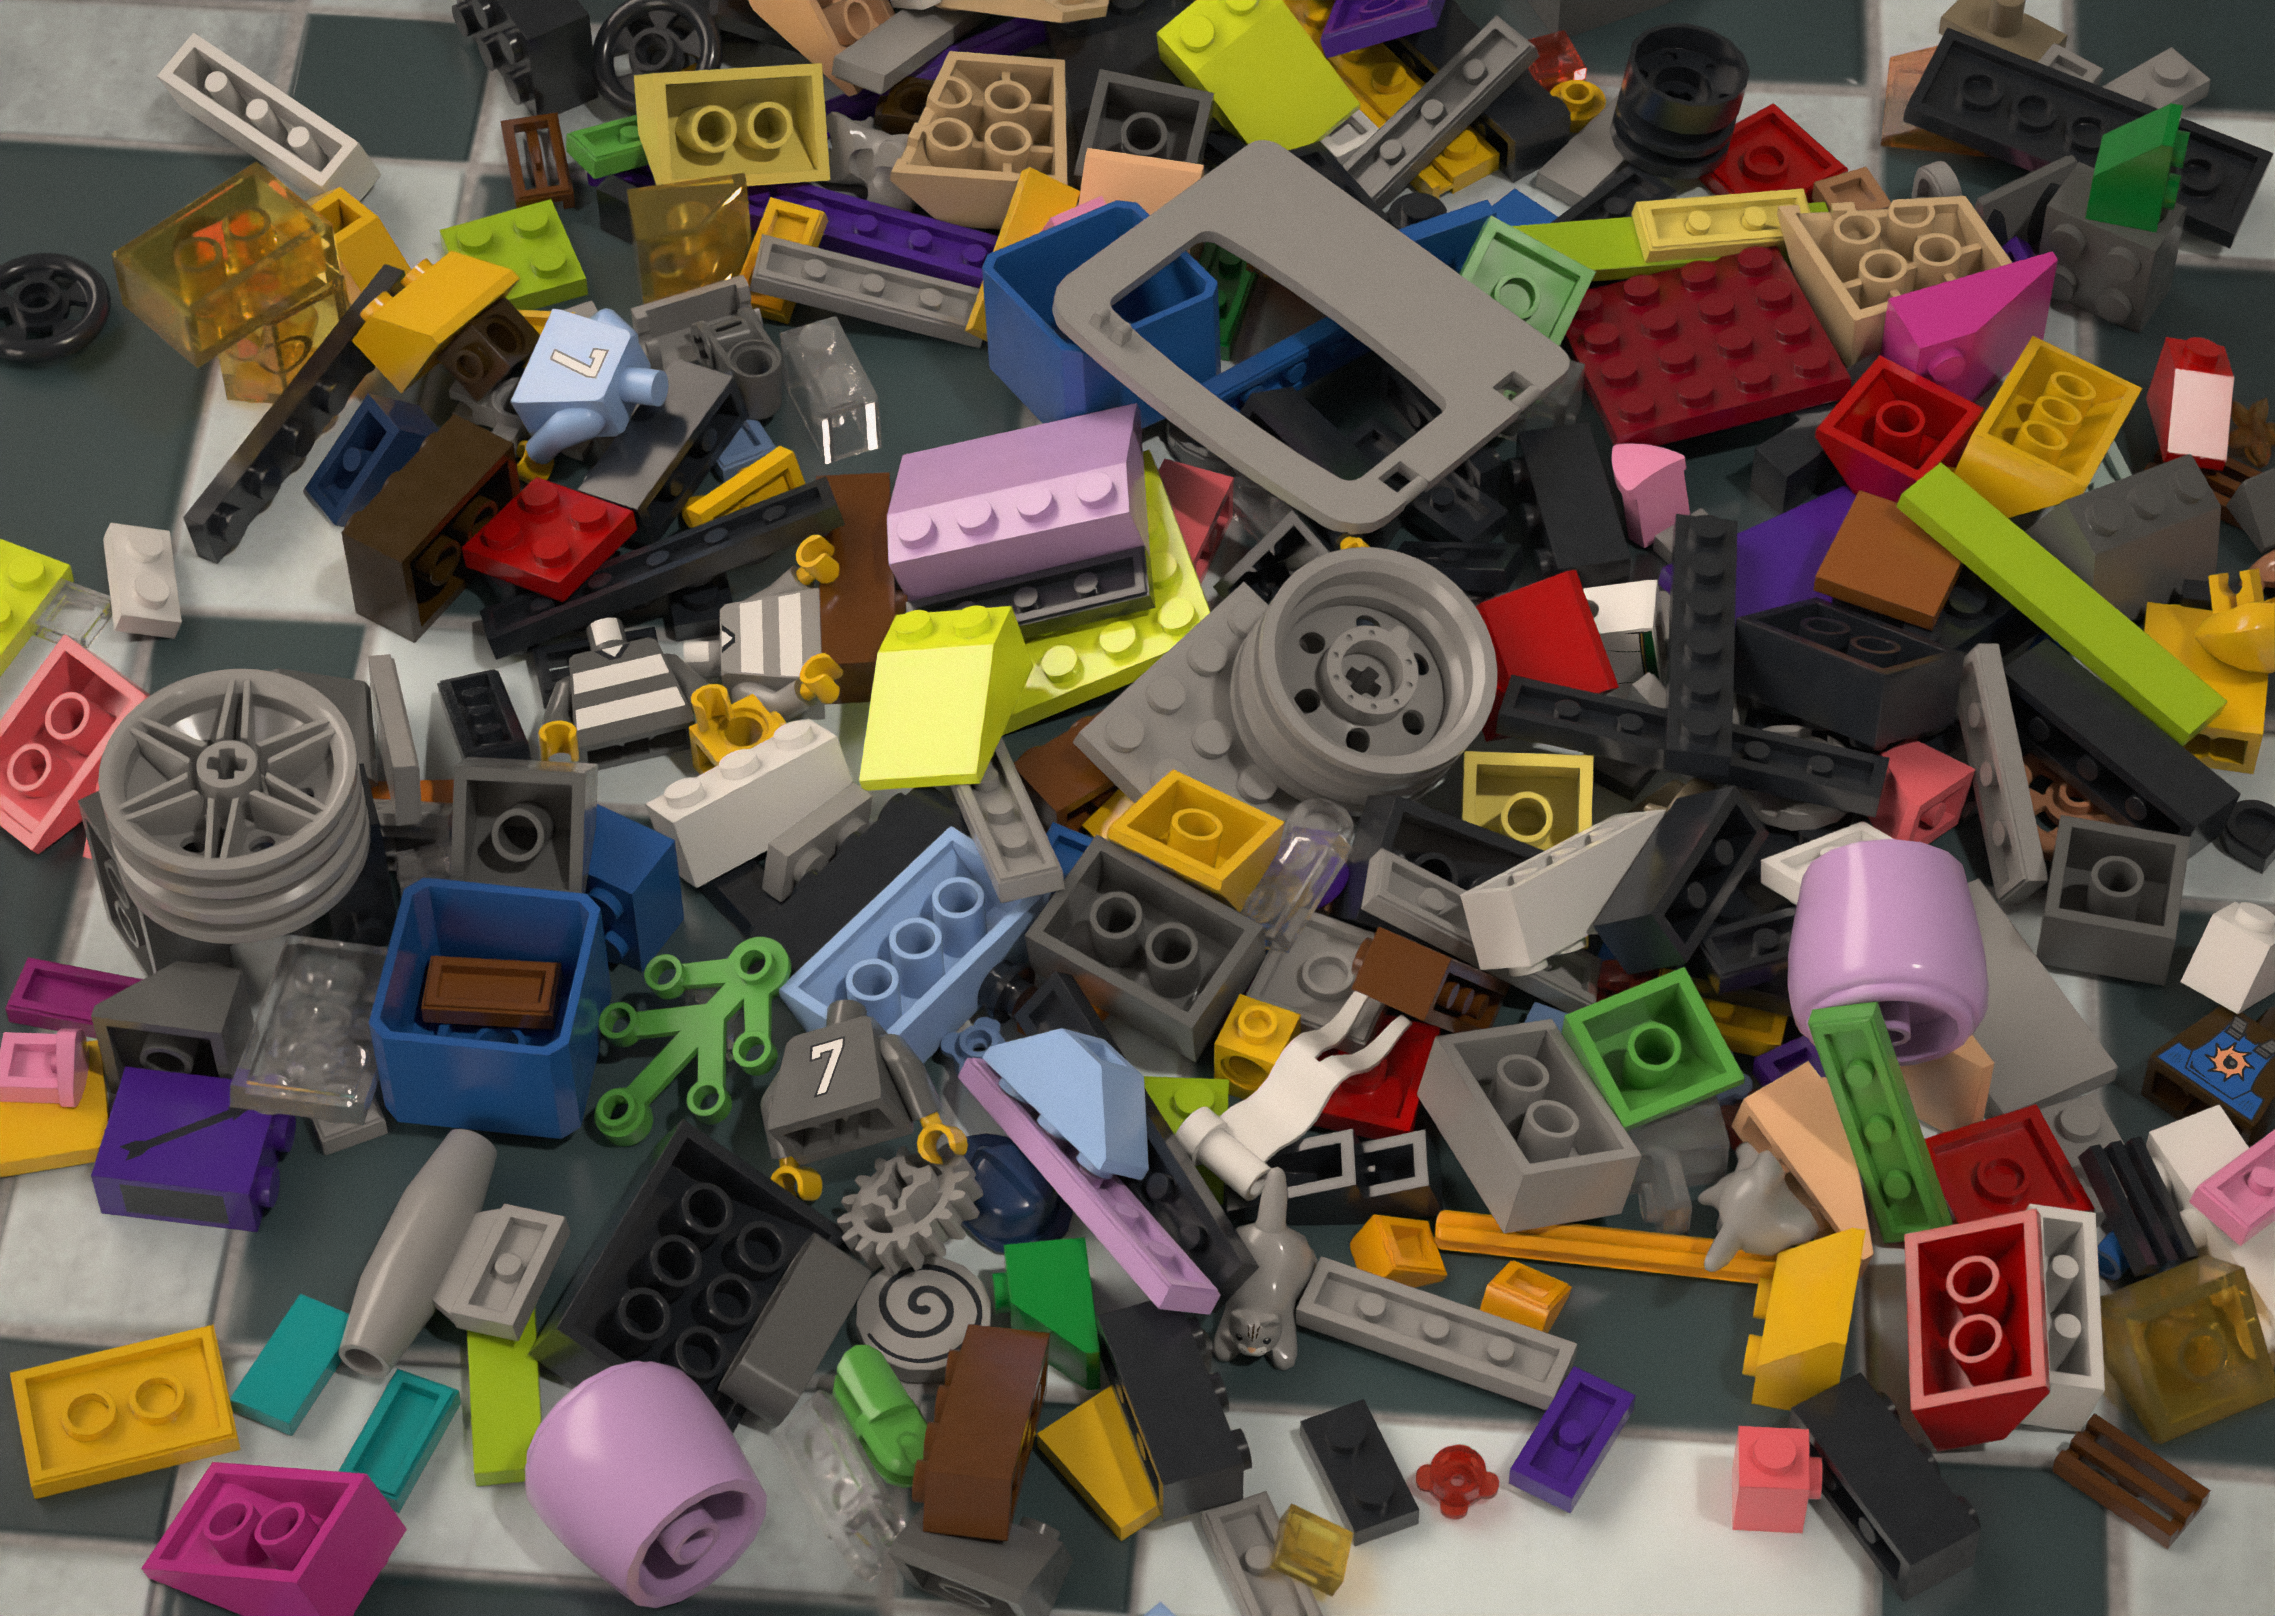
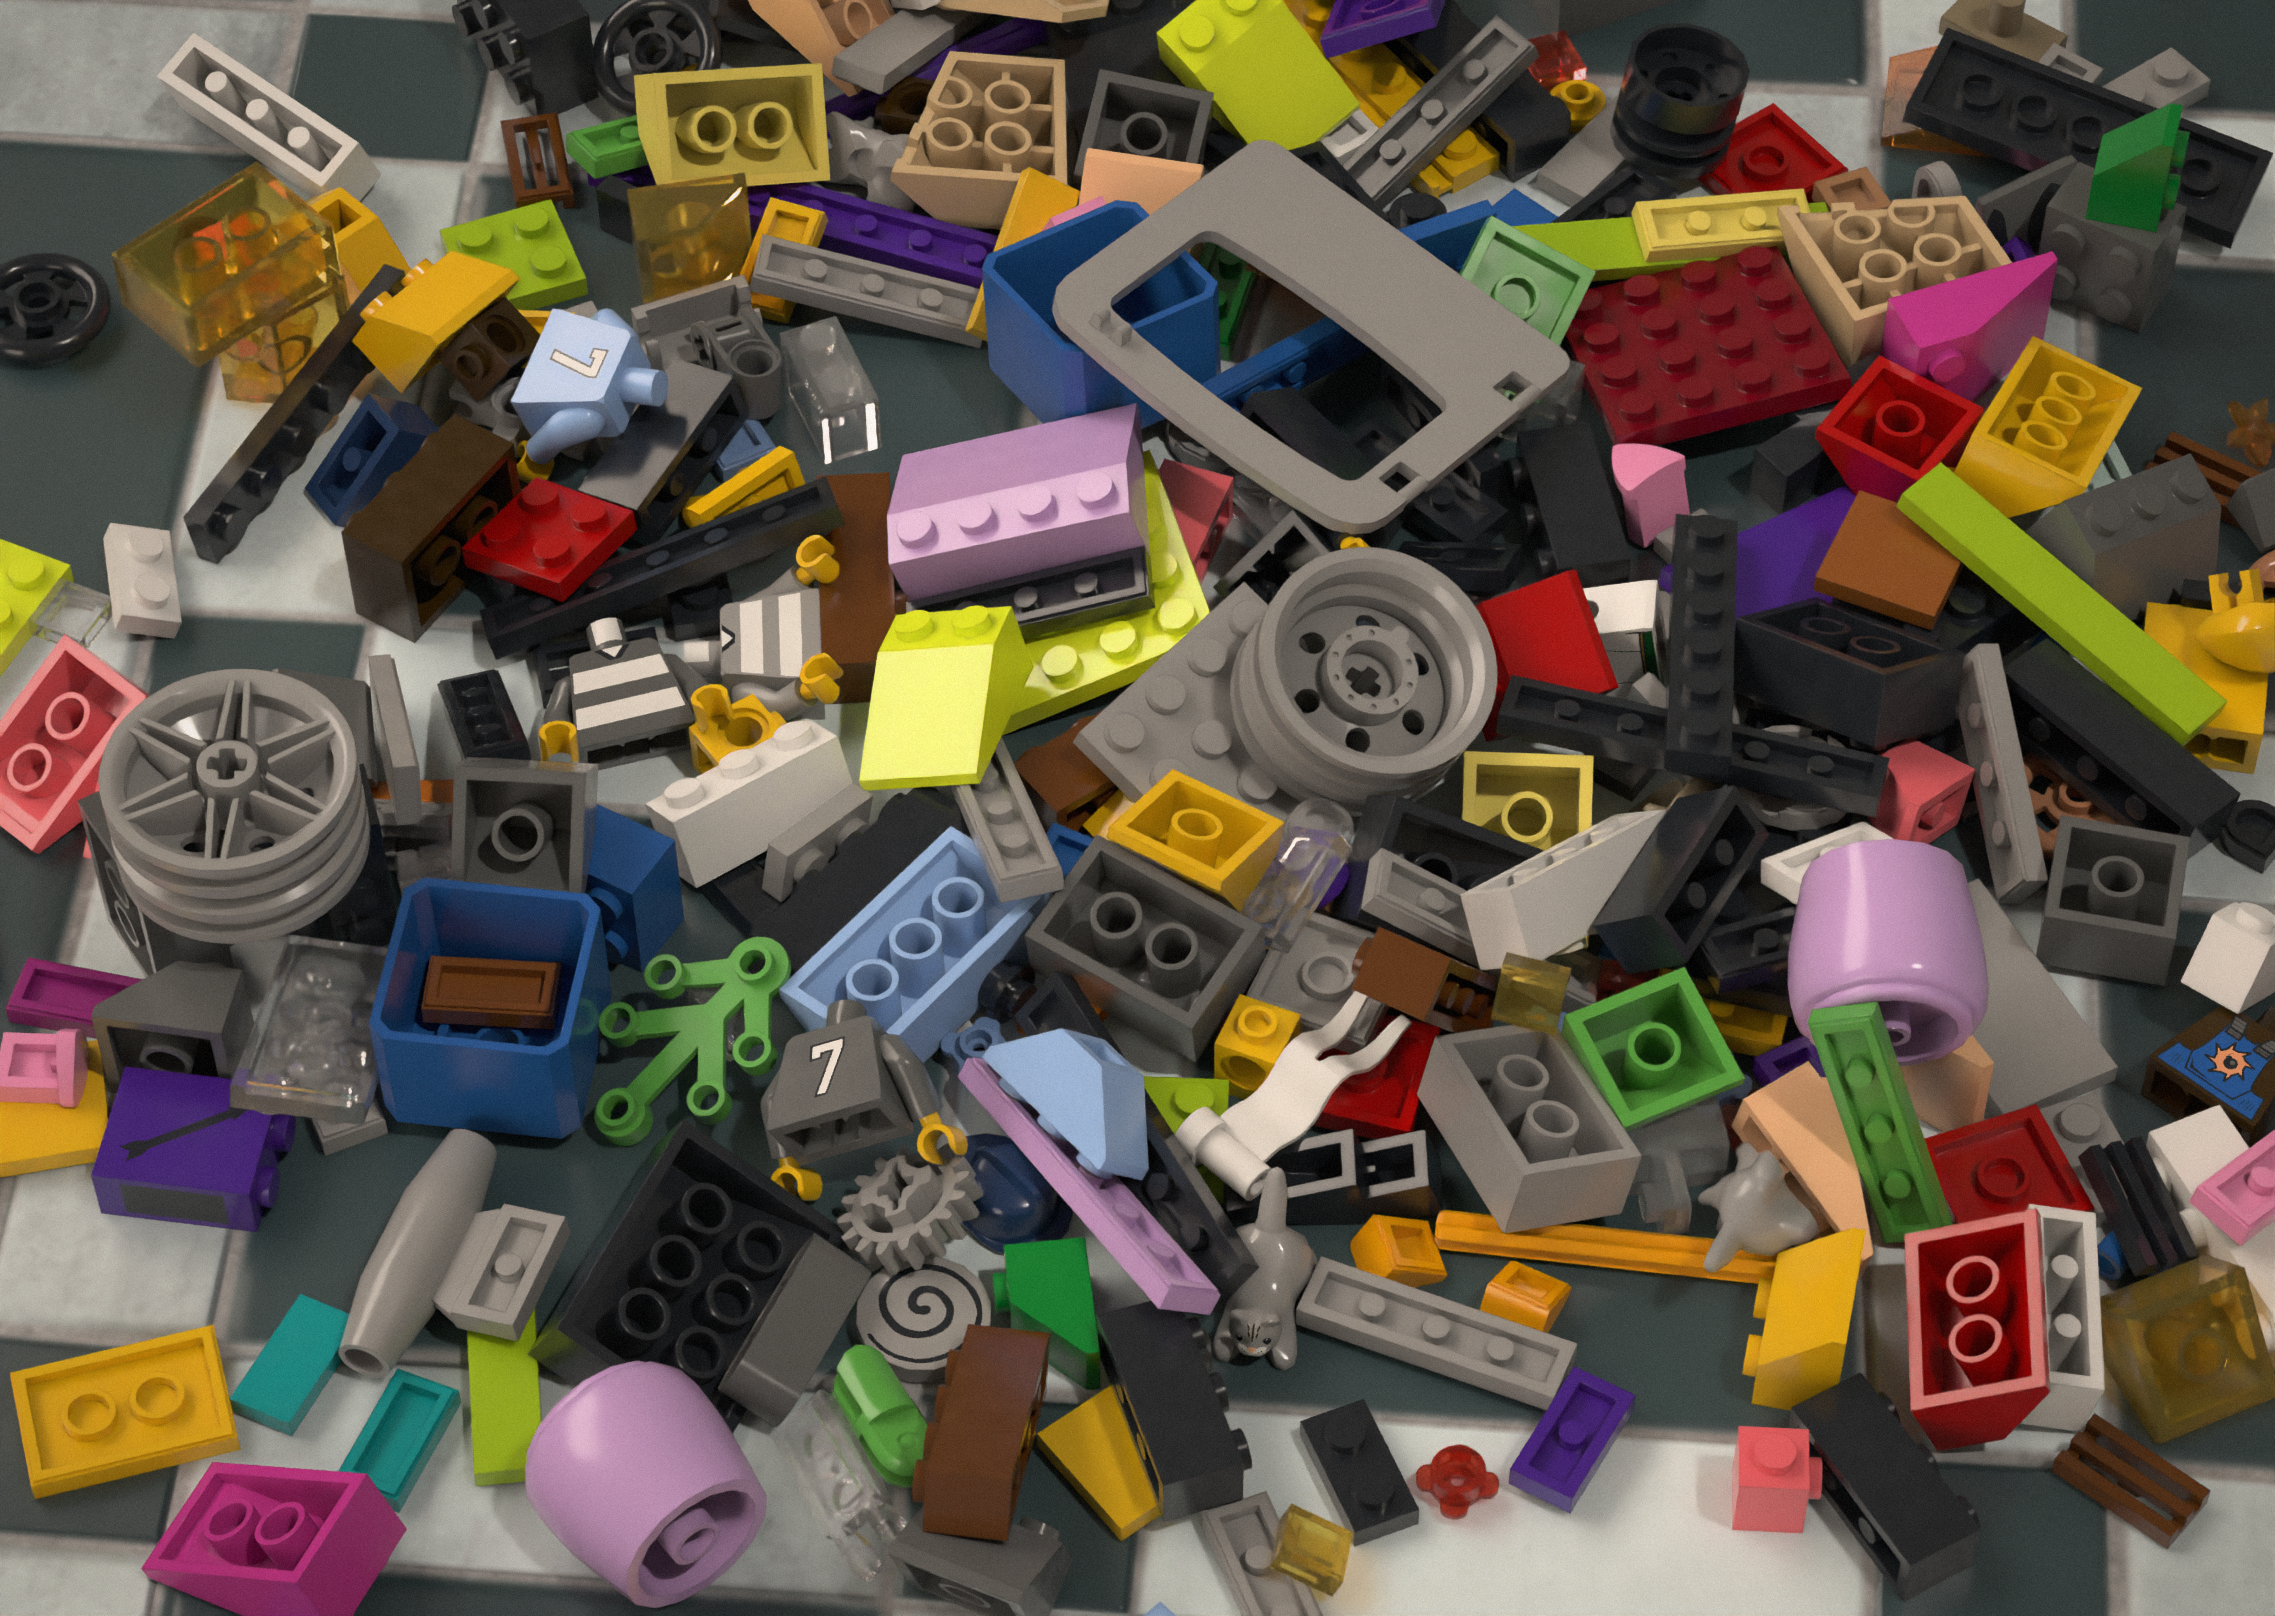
(1531, 993): none -> clear yellow tile
(2192, 401): slope -> none

